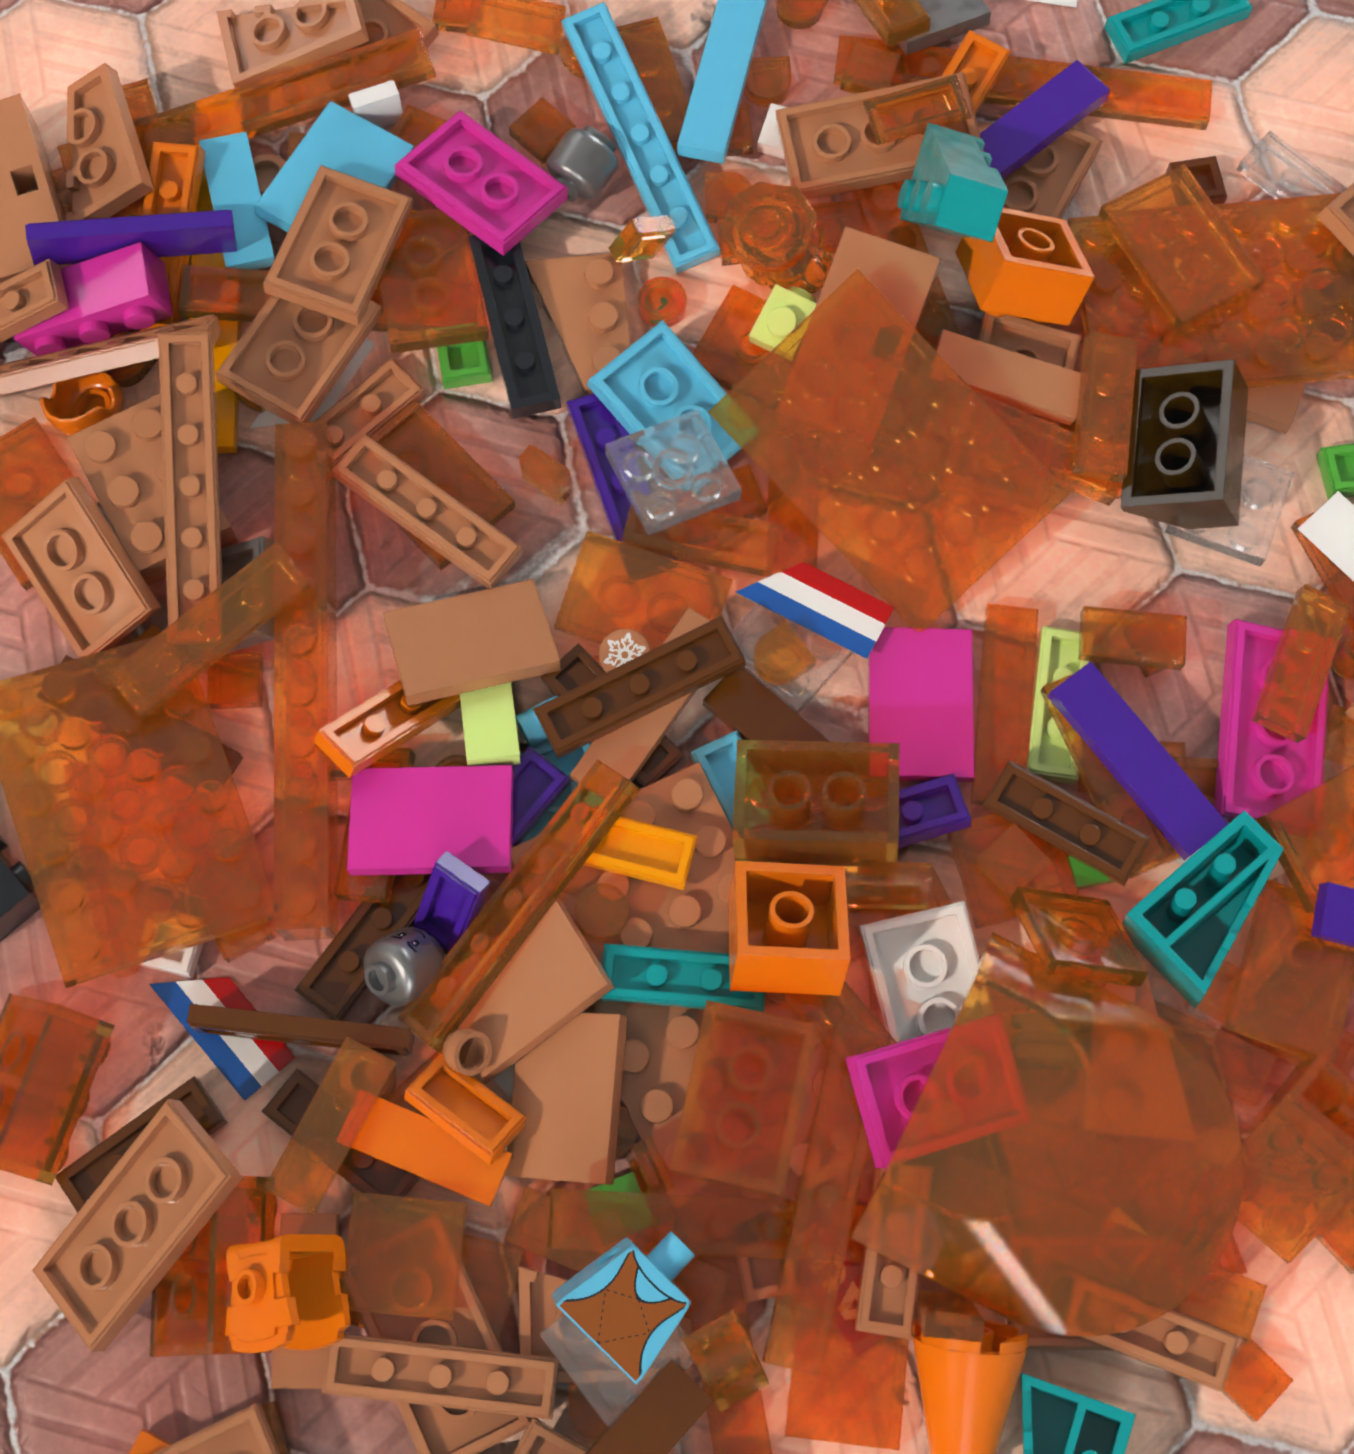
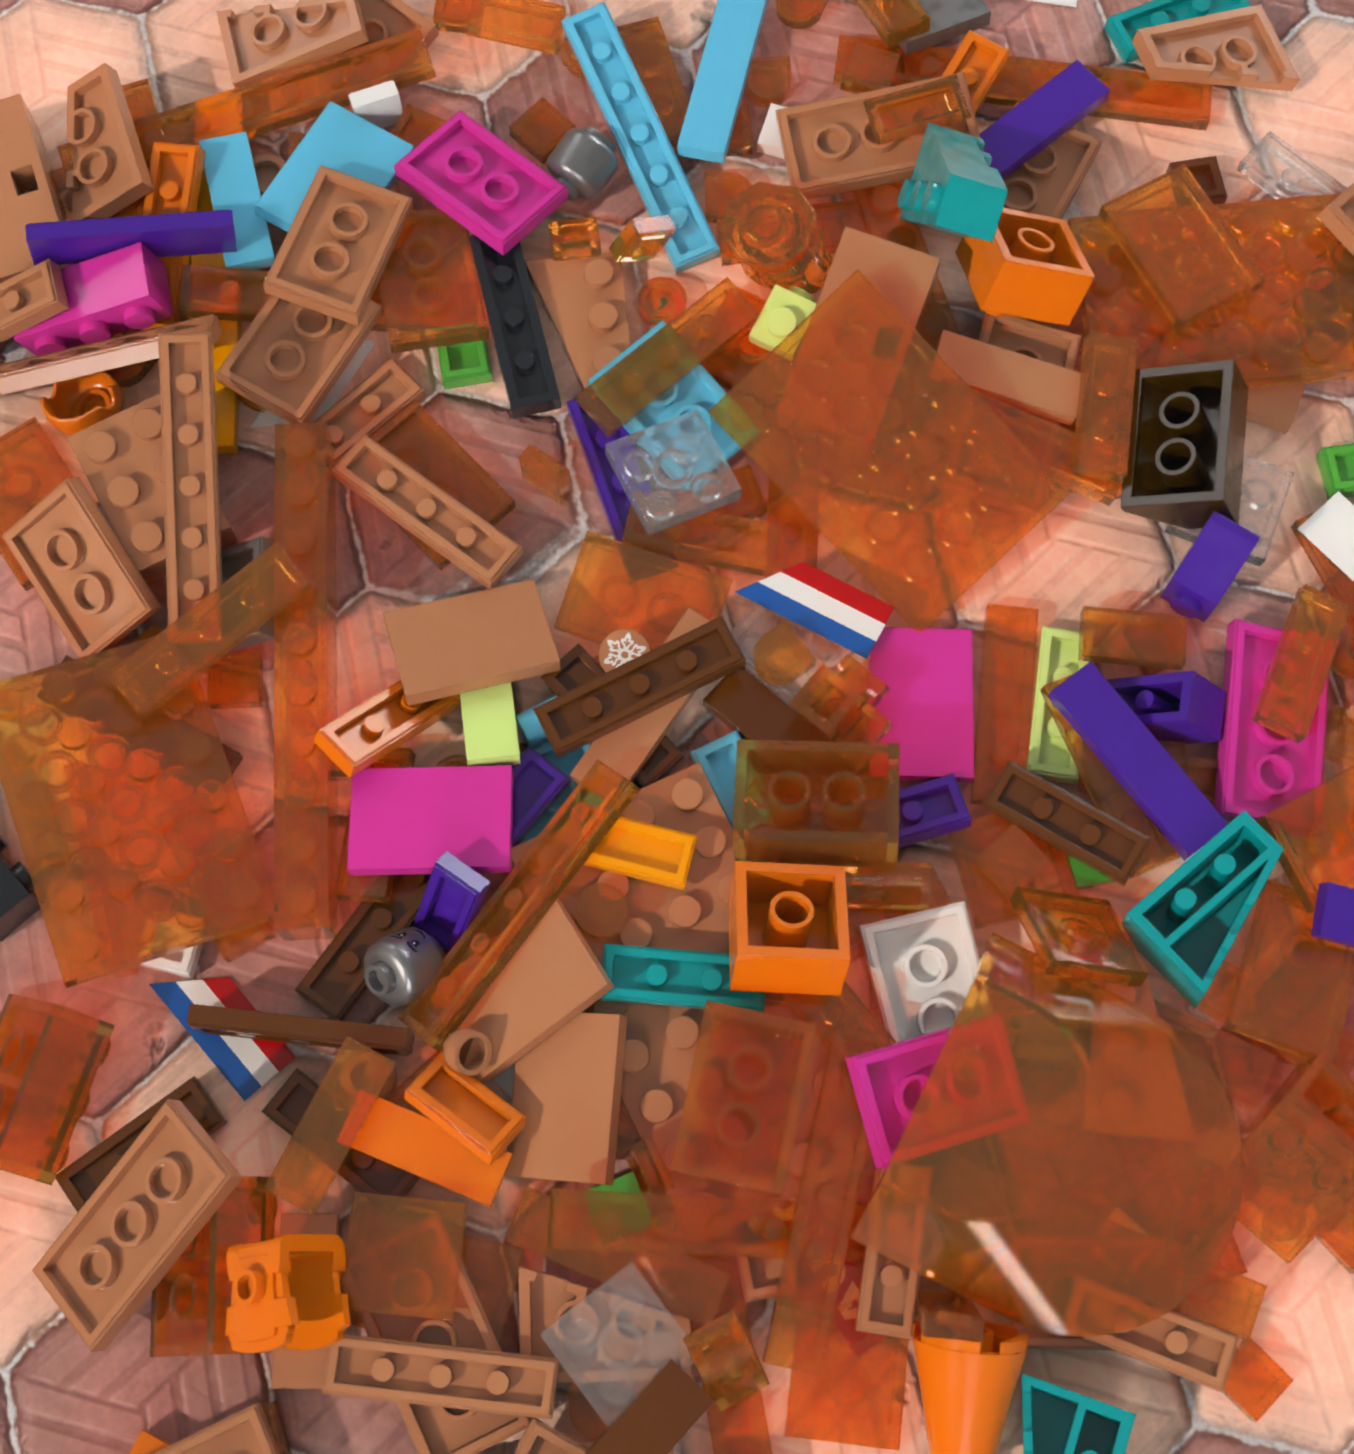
(574, 239): none -> clear orange tile
(629, 1301): torso -> none
(667, 357): none -> clear orange tile
(843, 703): none -> clear orange brick
(1175, 705): none -> dark purple slope
(1209, 567): none -> dark purple slope
(1218, 49): none -> nougat wing

